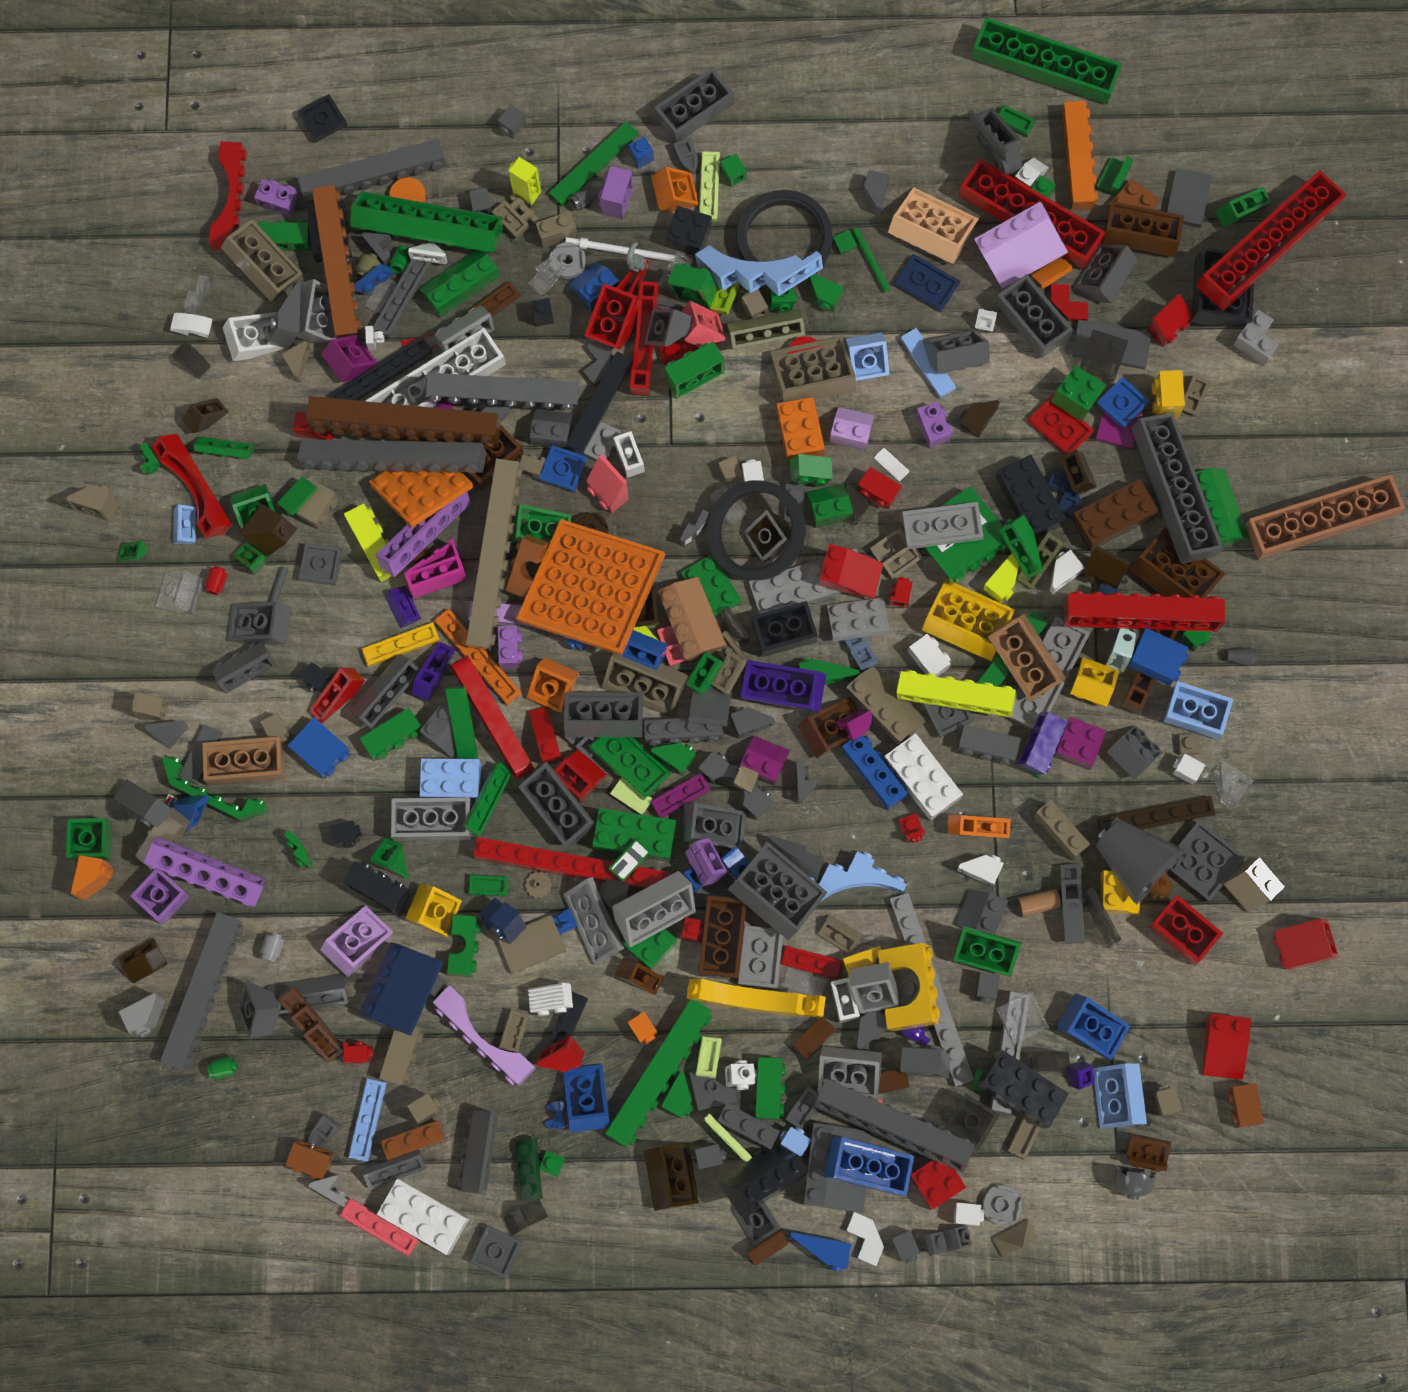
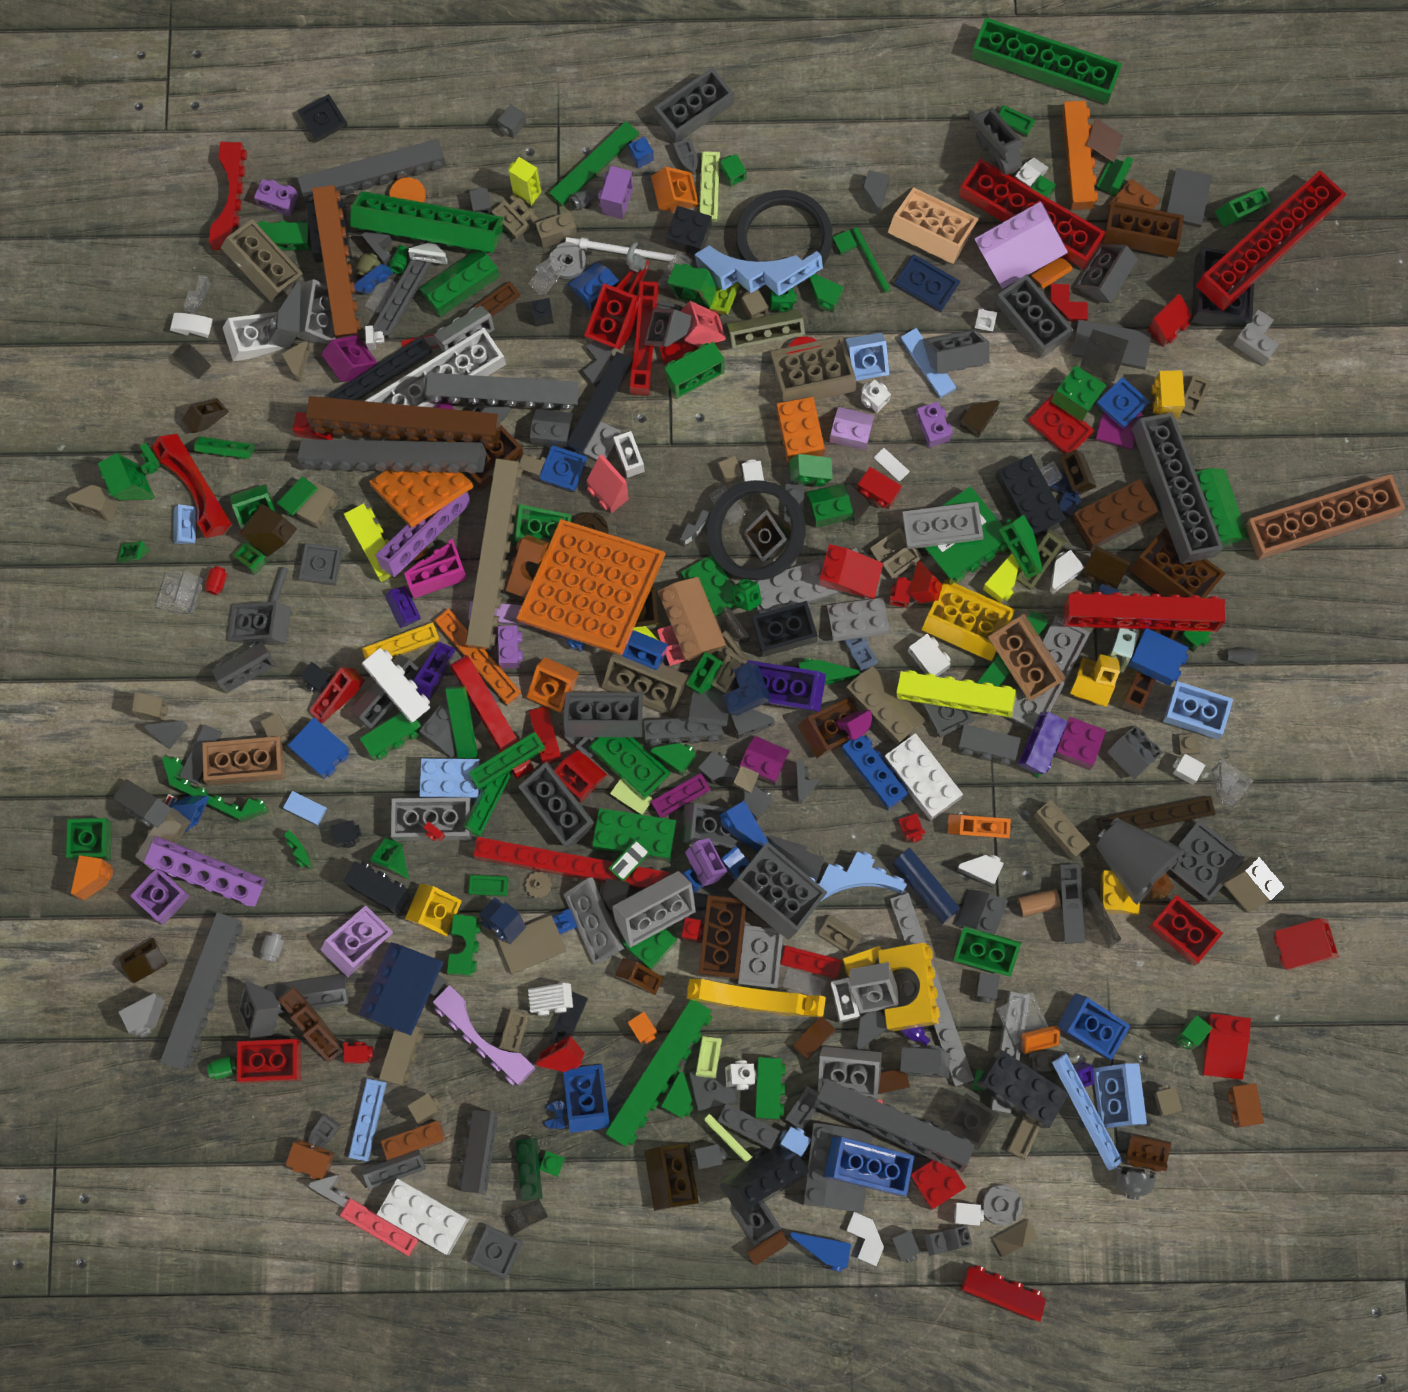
(125, 479): none -> green slope
(268, 1061): none -> red brick
(305, 808): none -> light blue tile
(395, 685): none -> white brick
(433, 832): none -> red plate
(507, 760): none -> green plate
(742, 824): none -> blue slope
(746, 594): none -> green brick
(751, 691): none -> dark blue brick
(875, 395): none -> white brick
(925, 585): none -> red slope
(926, 886): none -> dark blue brick
(1003, 1294): none -> red slope
(1040, 1039): none -> orange tile
(1051, 473): none -> clear tile
(1087, 1111): none -> light blue tile
(1104, 140): none -> reddish brown sticker
(1106, 670): none -> yellow brick
(1193, 1033): none -> green brick

